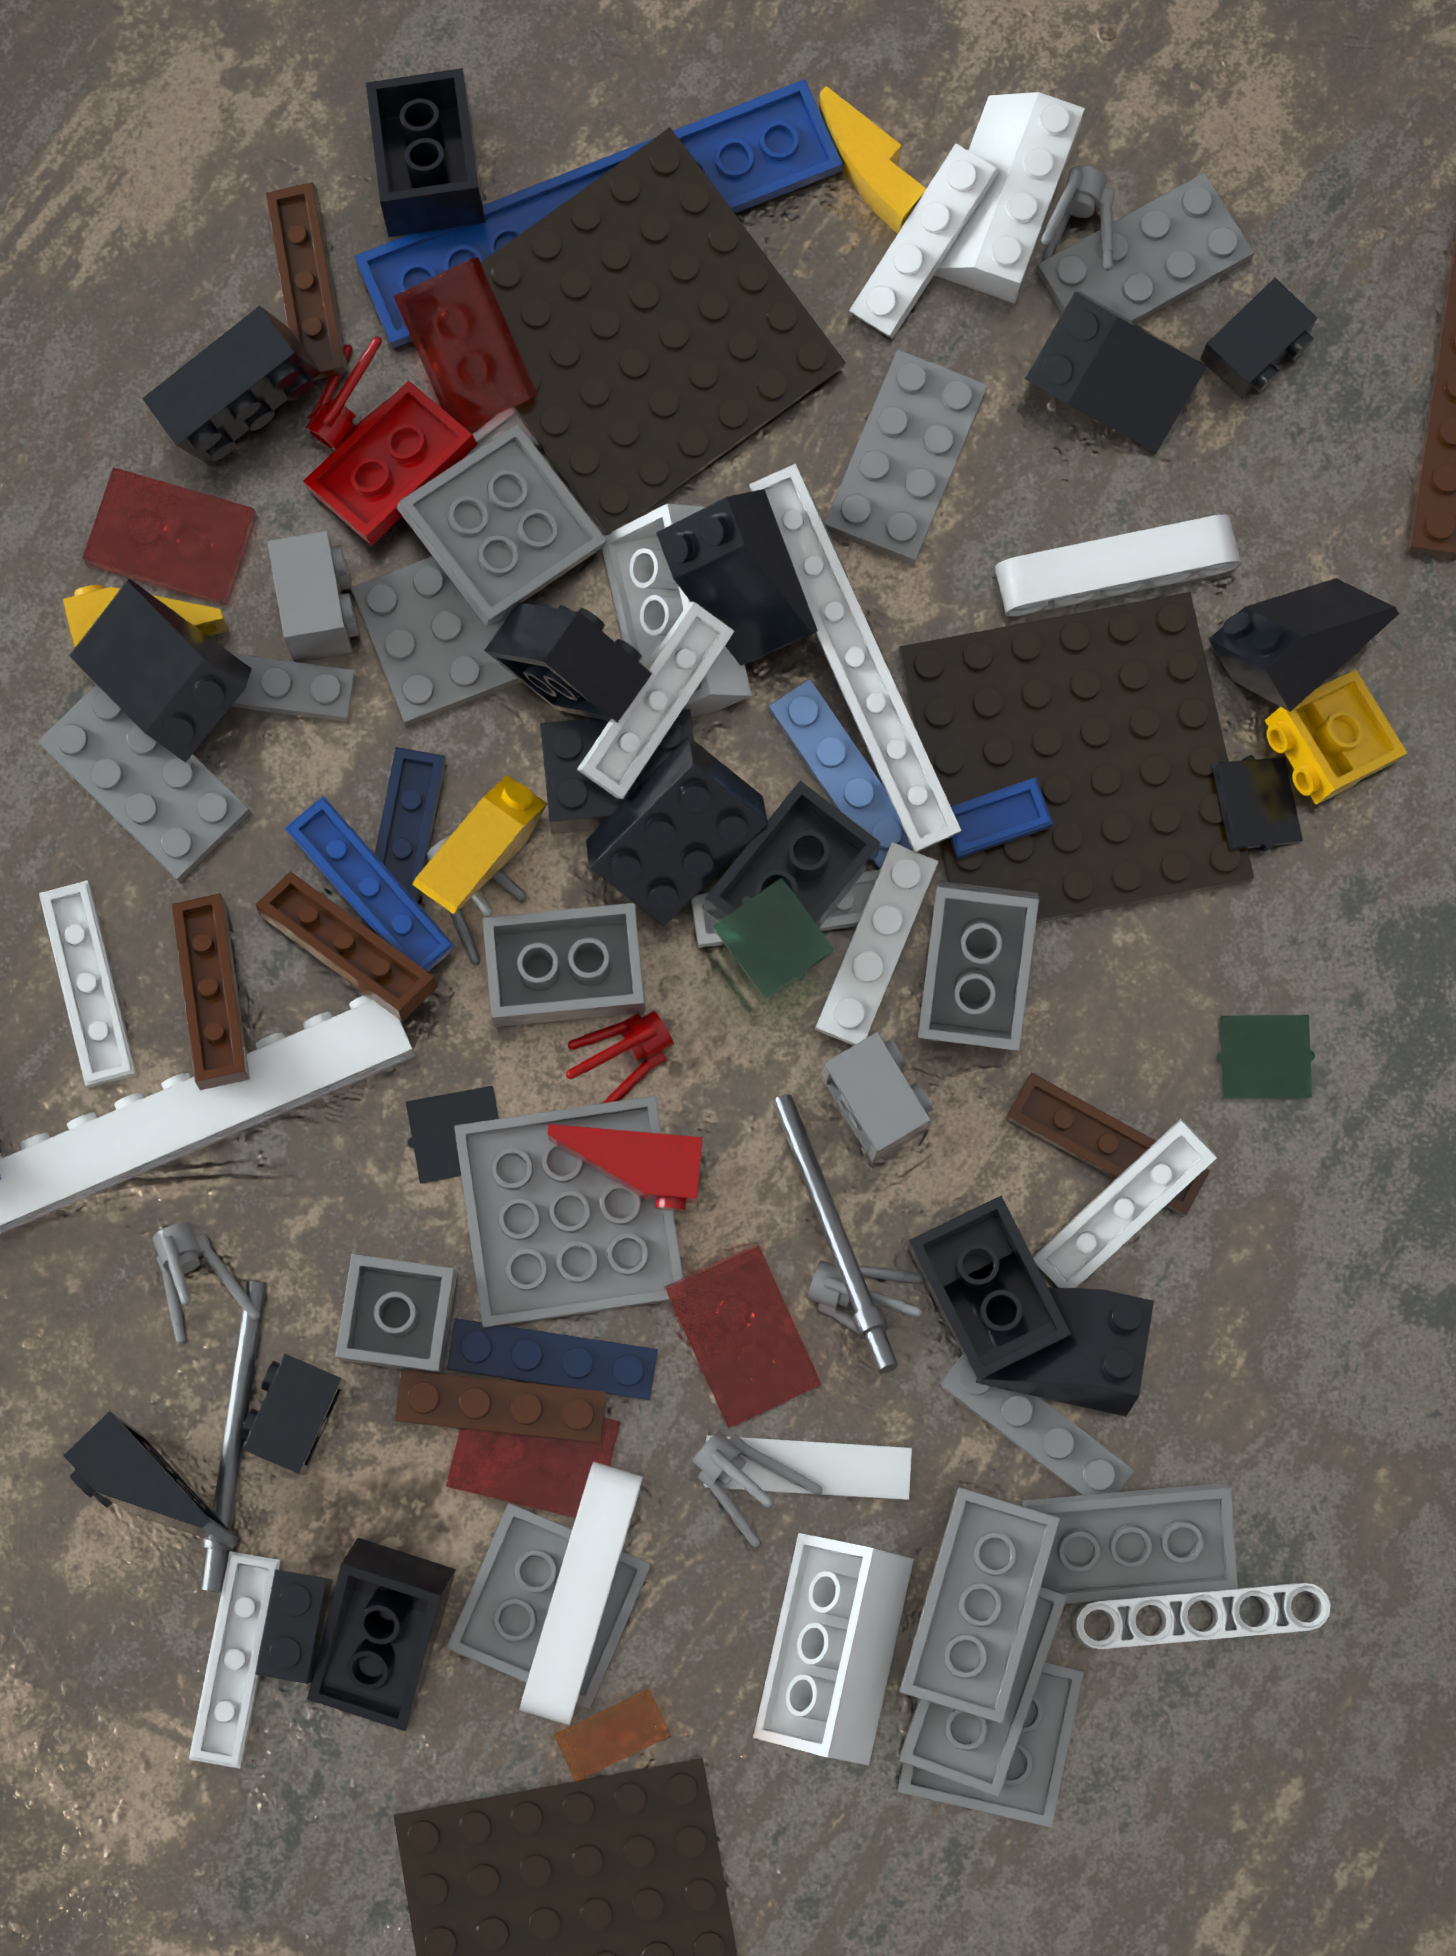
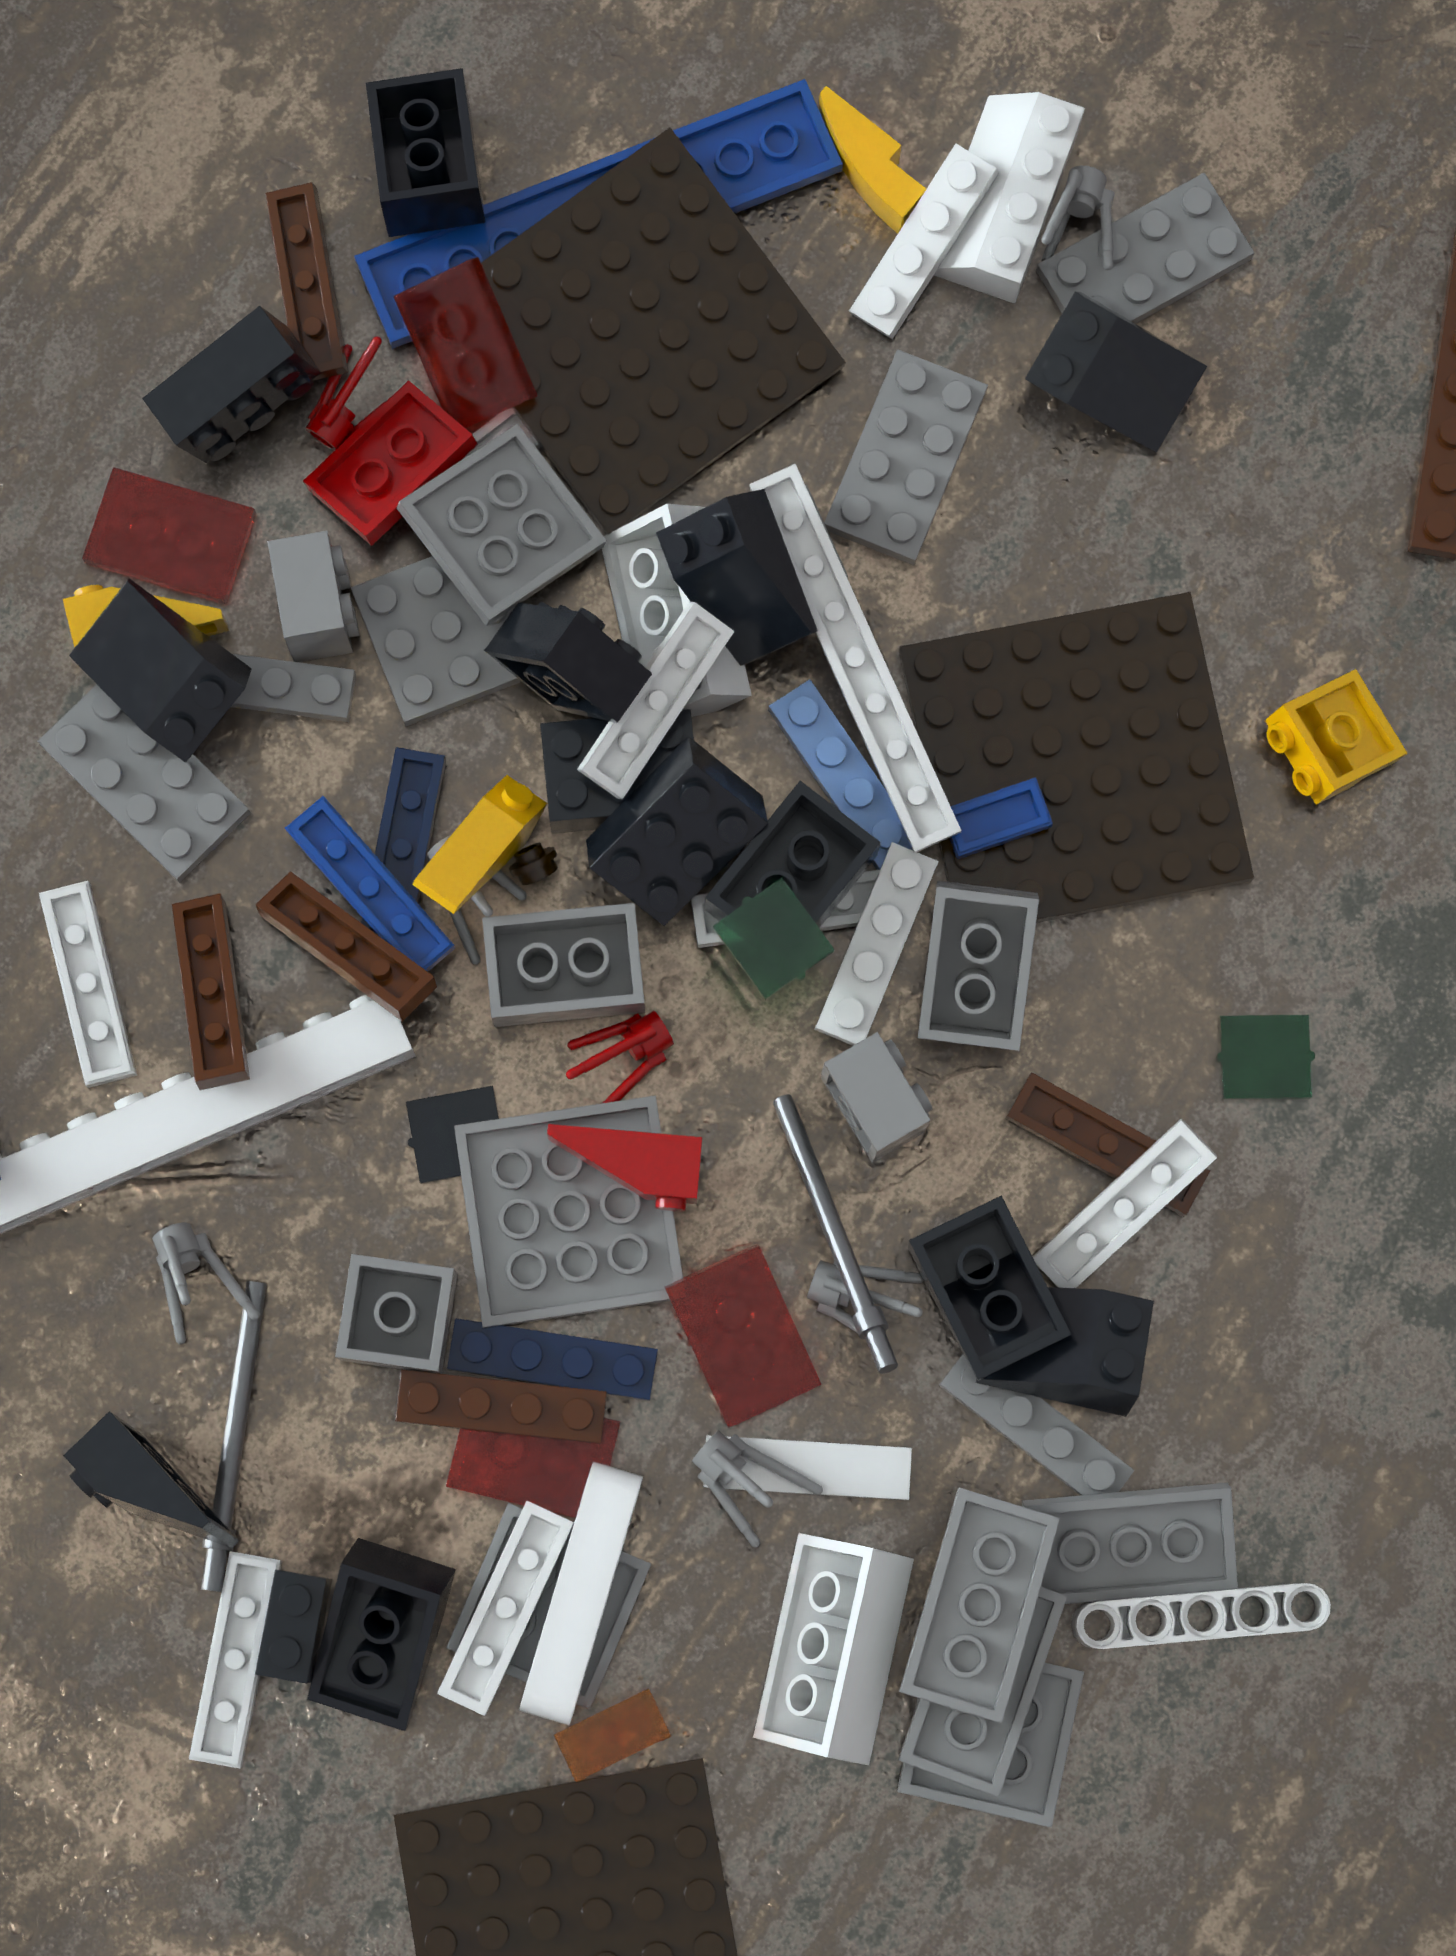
(292, 1413): black brick -> none
(505, 1608): none -> white plate
(534, 863): none -> dark brown plate
(1117, 565): white beam -> none
(1257, 803): black piece -> none
(1259, 338): black brick -> none
(1298, 639): black slope -> none

